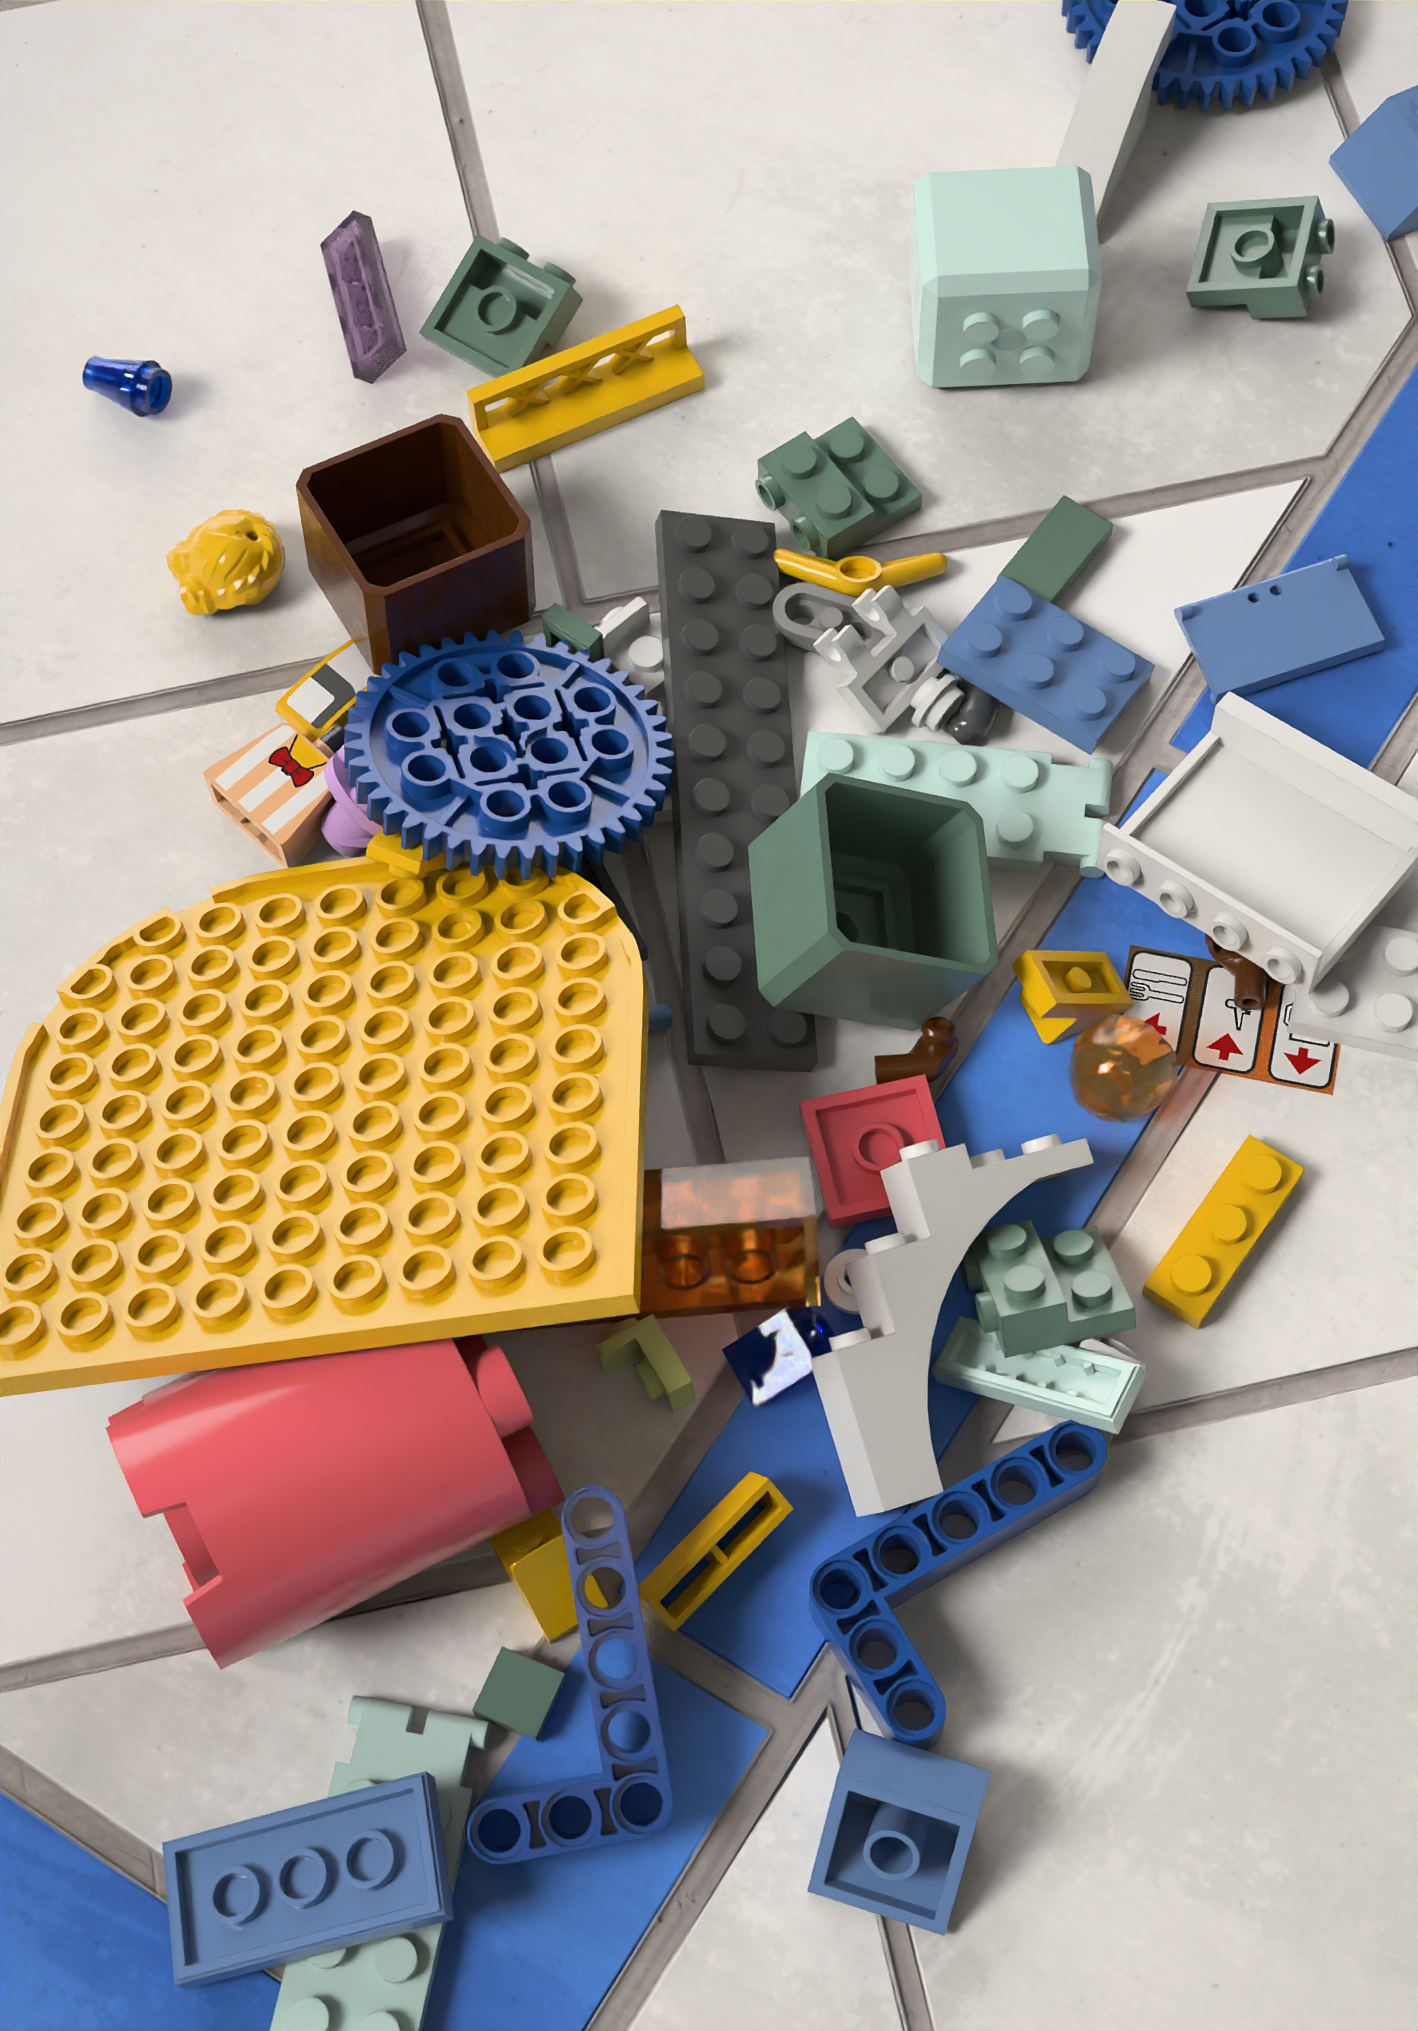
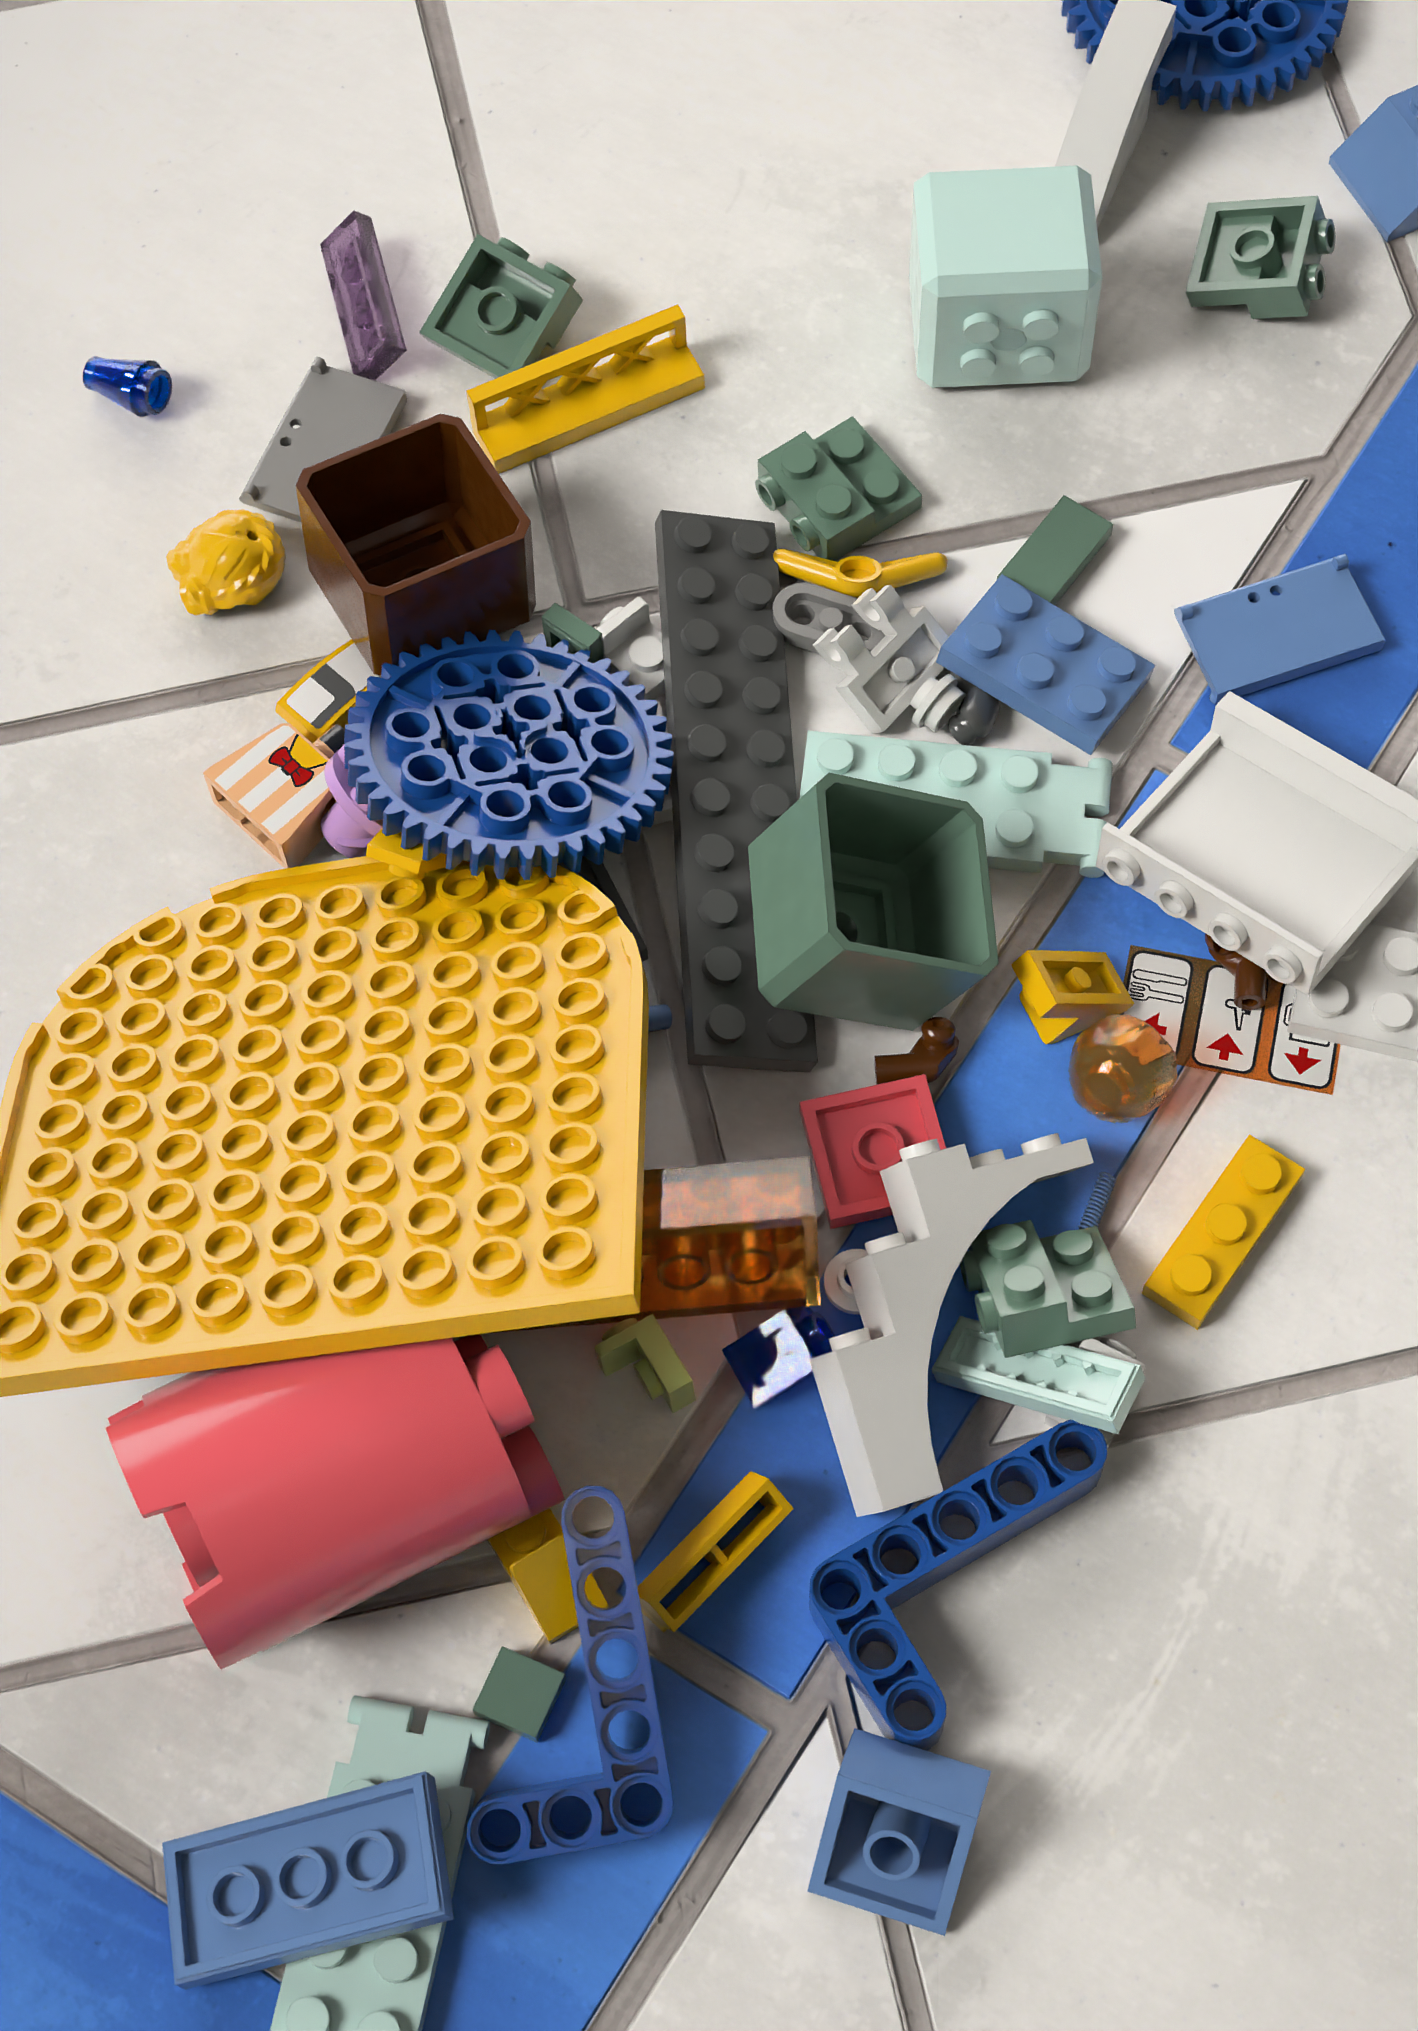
(334, 416): none -> light grey door
(1103, 1201): none -> medium blue leg

